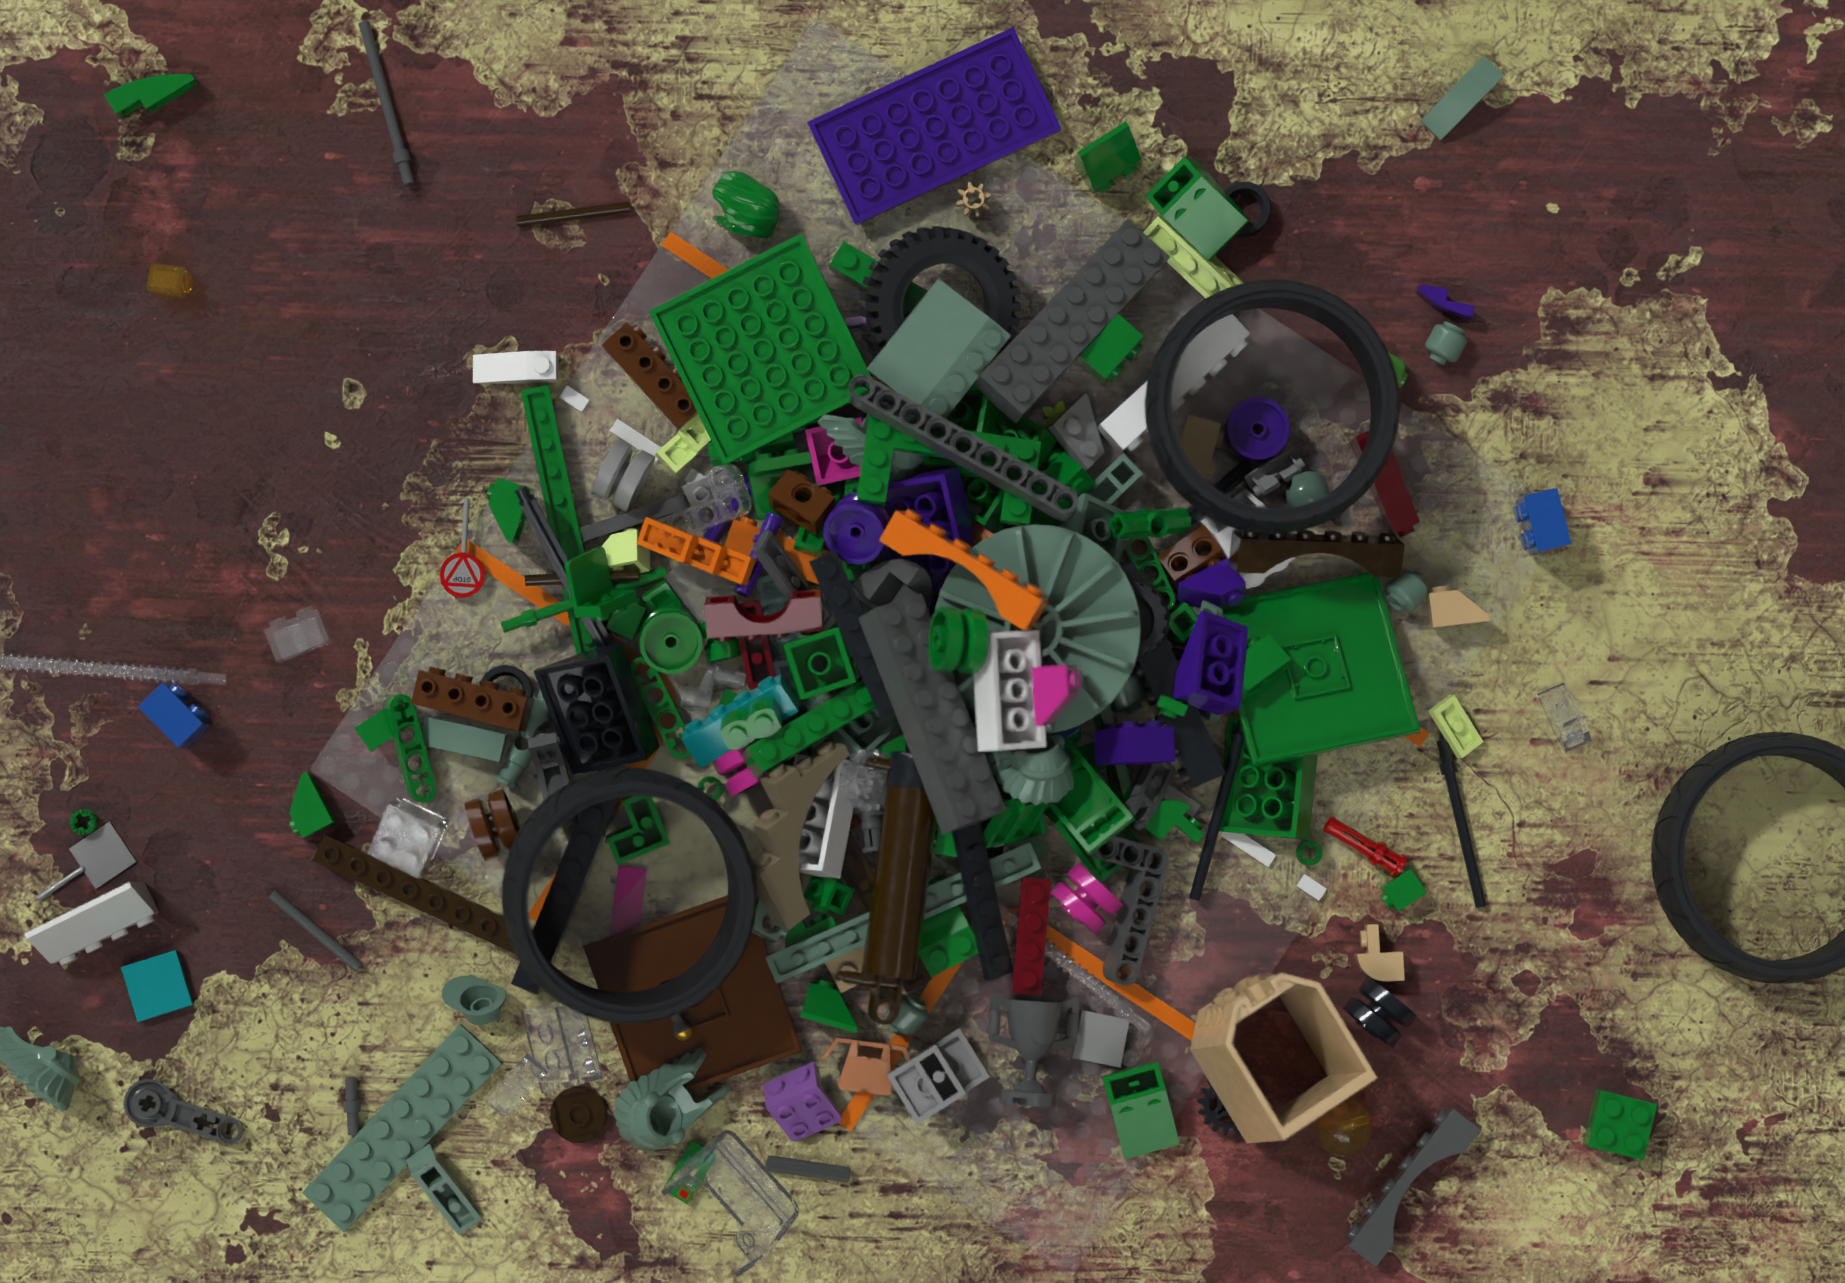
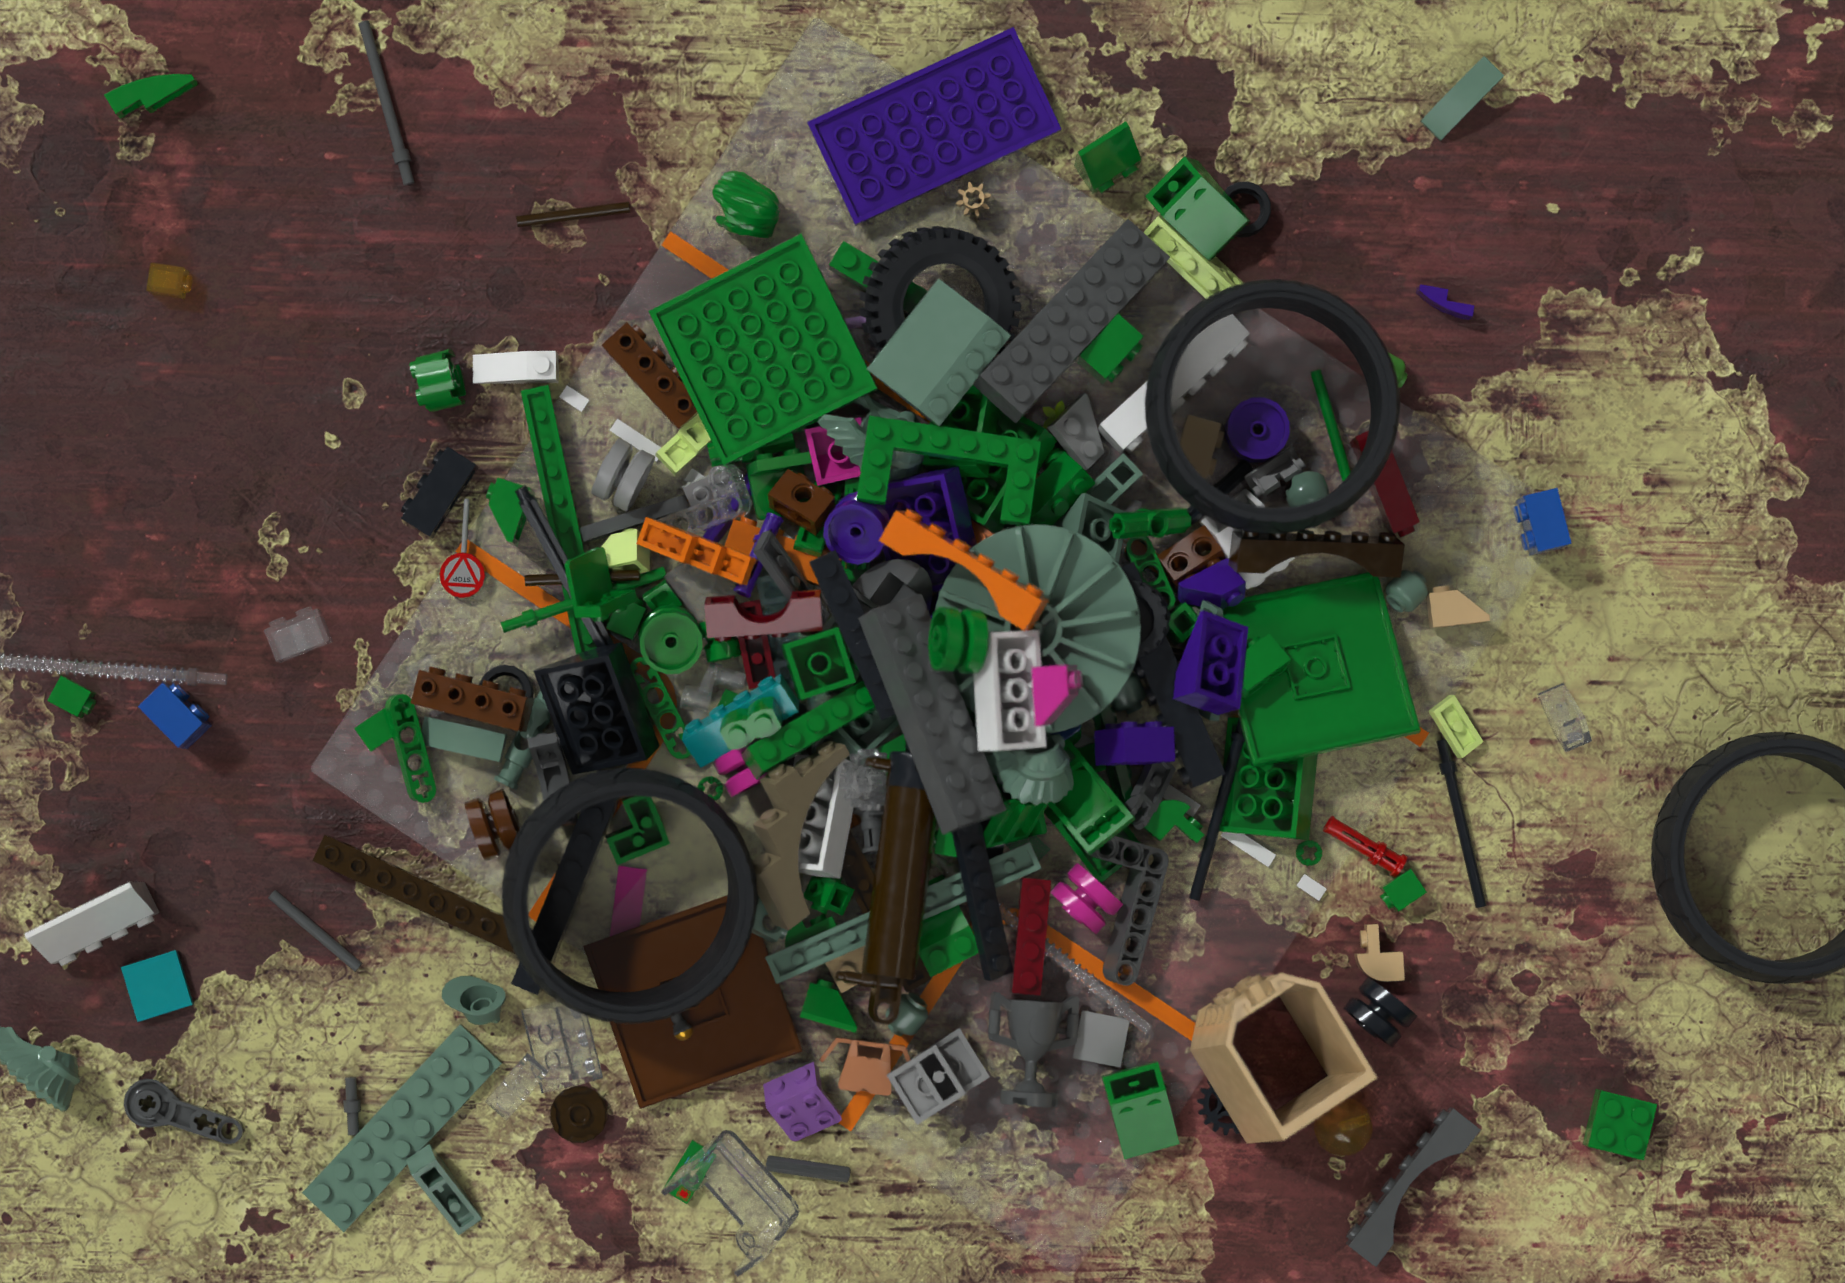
(72, 697): none -> green brick
(74, 820): green bush -> none
(100, 857): light grey piece -> none
(309, 809): green slope -> none
(408, 837): clear brick -> none
(438, 381): none -> green brick
(438, 491): none -> black brick
(660, 1107): sand green piece -> none
(954, 435): dark grey beam -> none
(1171, 707): green plate -> none
(1331, 424): none -> green bar
(1446, 343): sand green head -> none

